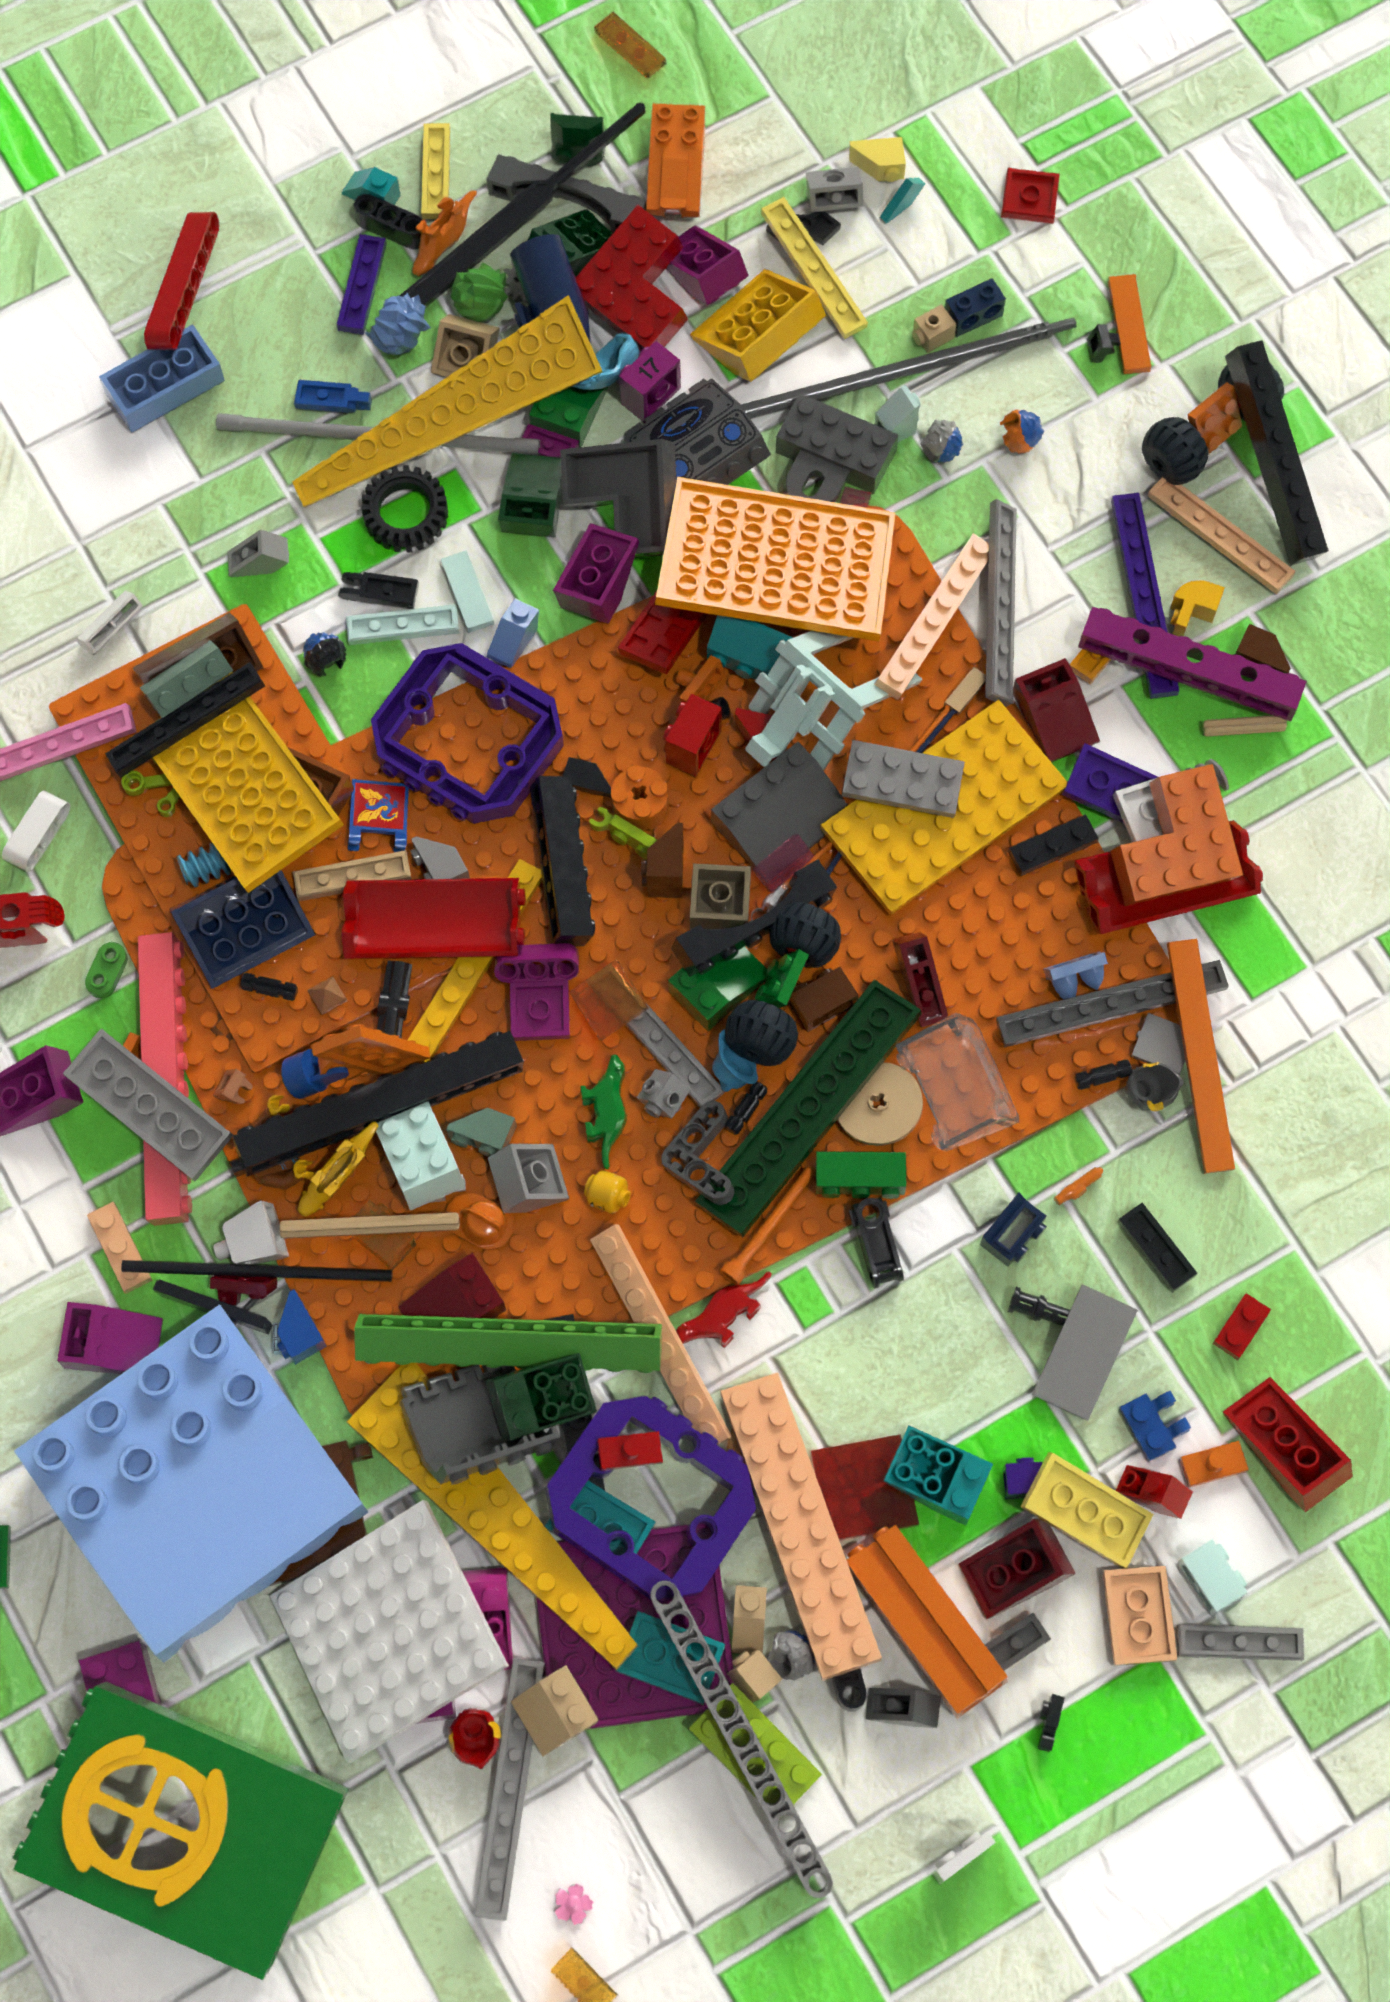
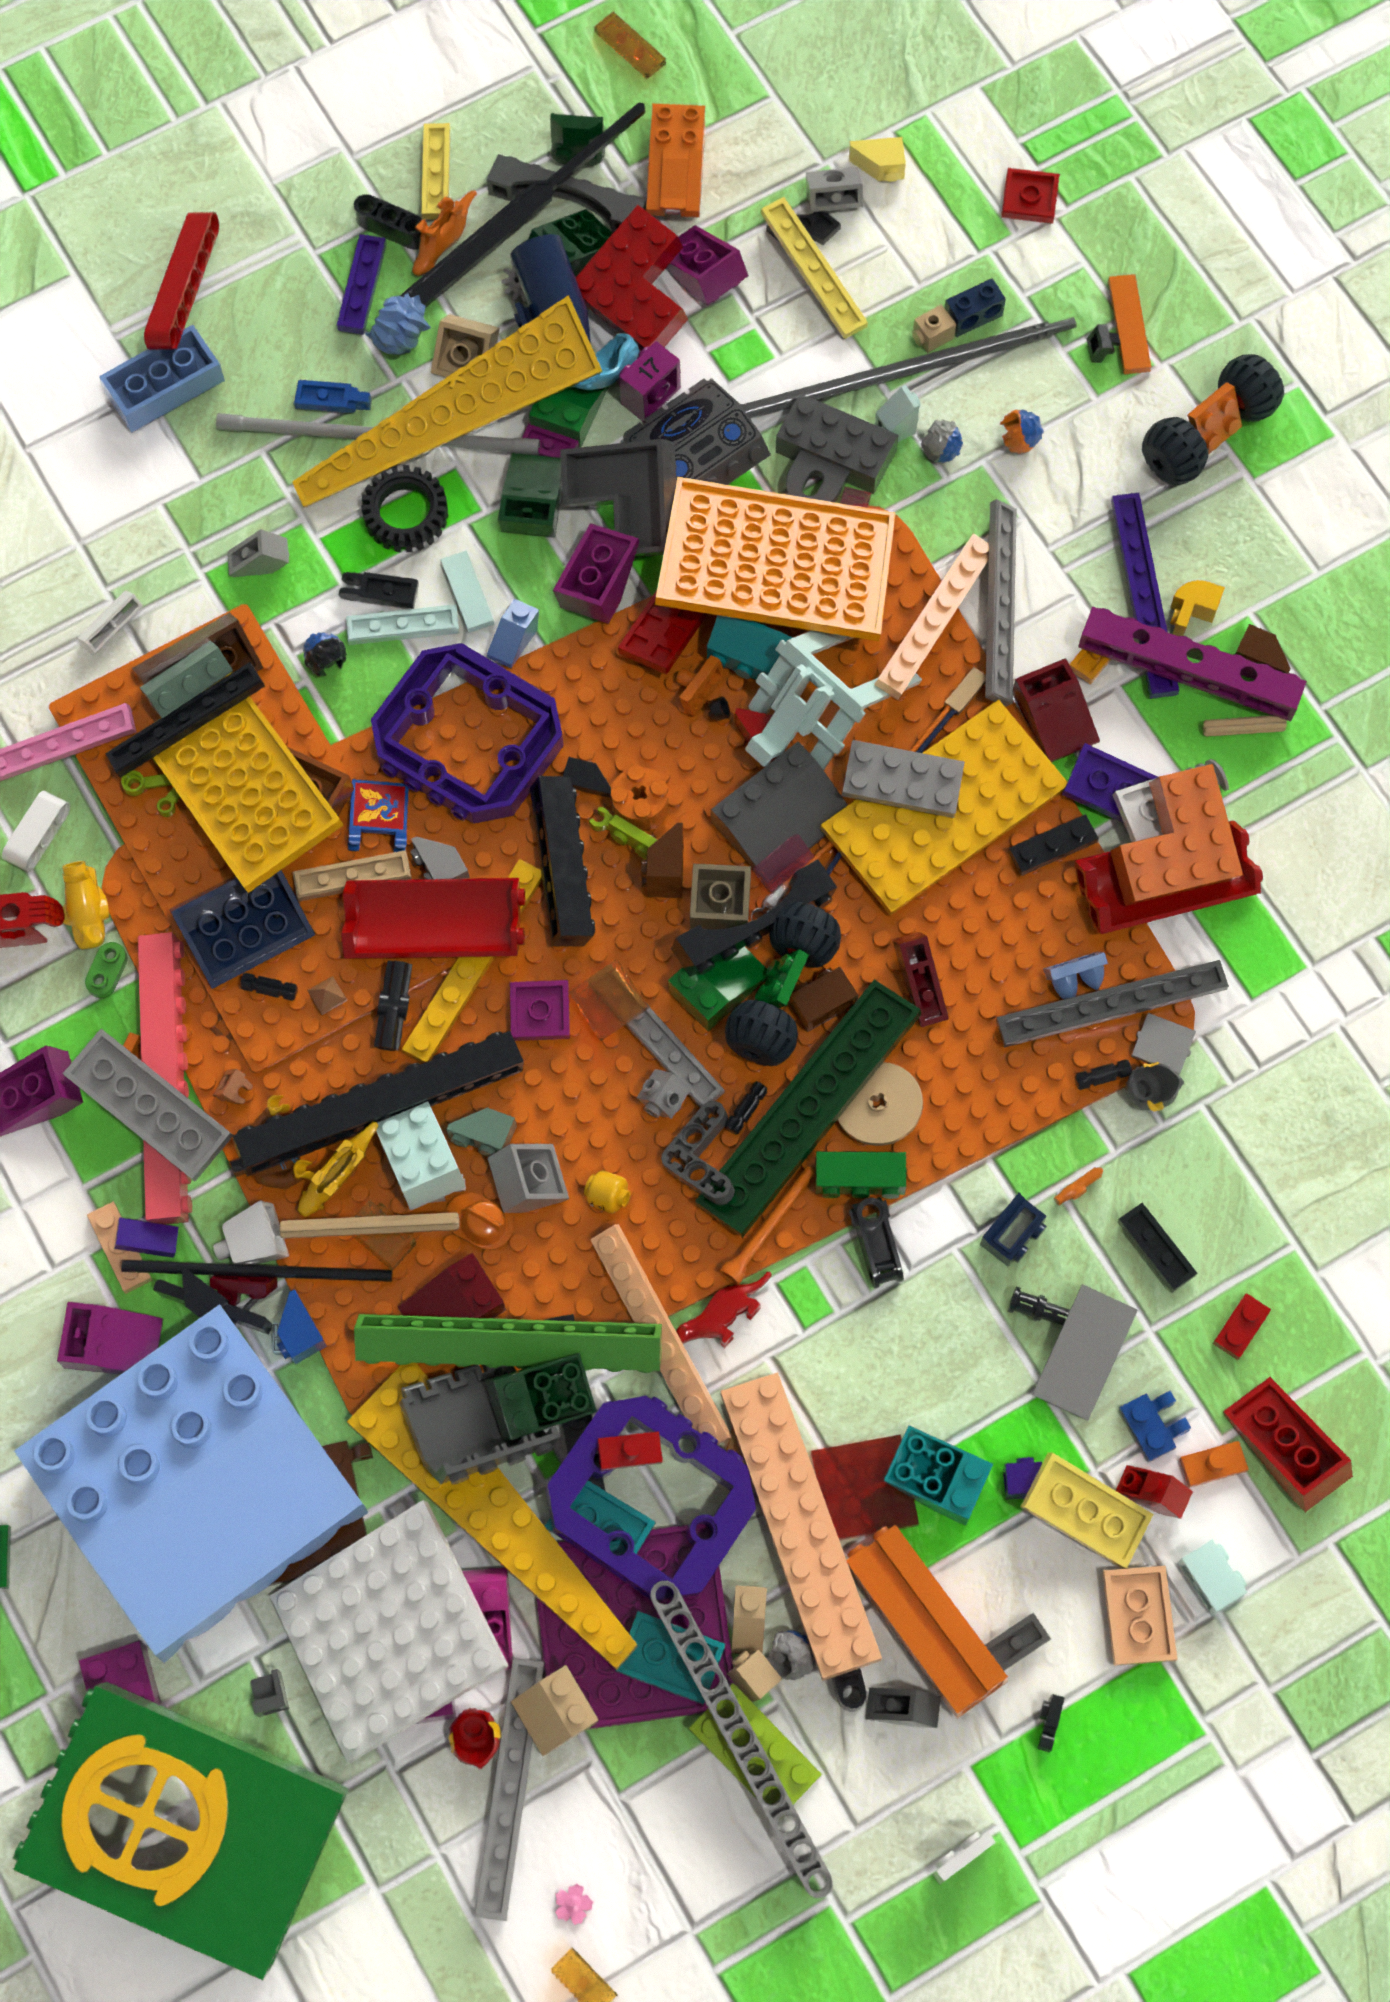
(84, 905): none -> yellow animal
(146, 1237): none -> dark purple tile
(199, 1296): none -> black tile
(202, 865): medium azure piece -> none
(269, 1694): none -> dark grey panel
(347, 1057): orange plate -> none
(373, 182): teal slope -> none
(479, 293): bright green hair -> none
(549, 970): magenta beam -> none
(608, 1107): green animal -> none
(692, 734): red brick -> none
(731, 1068): dark azure piece -> none
(759, 323): yellow slope -> none
(903, 198): teal tile -> none
(958, 1081): clear windscreen -> none
(1016, 1568): dark red slope -> none
(1200, 1056): orange tile -> none
(1222, 534): light nougat plate -> none
(1240, 1642): light grey tile -> none
(1276, 452): black brick -> none

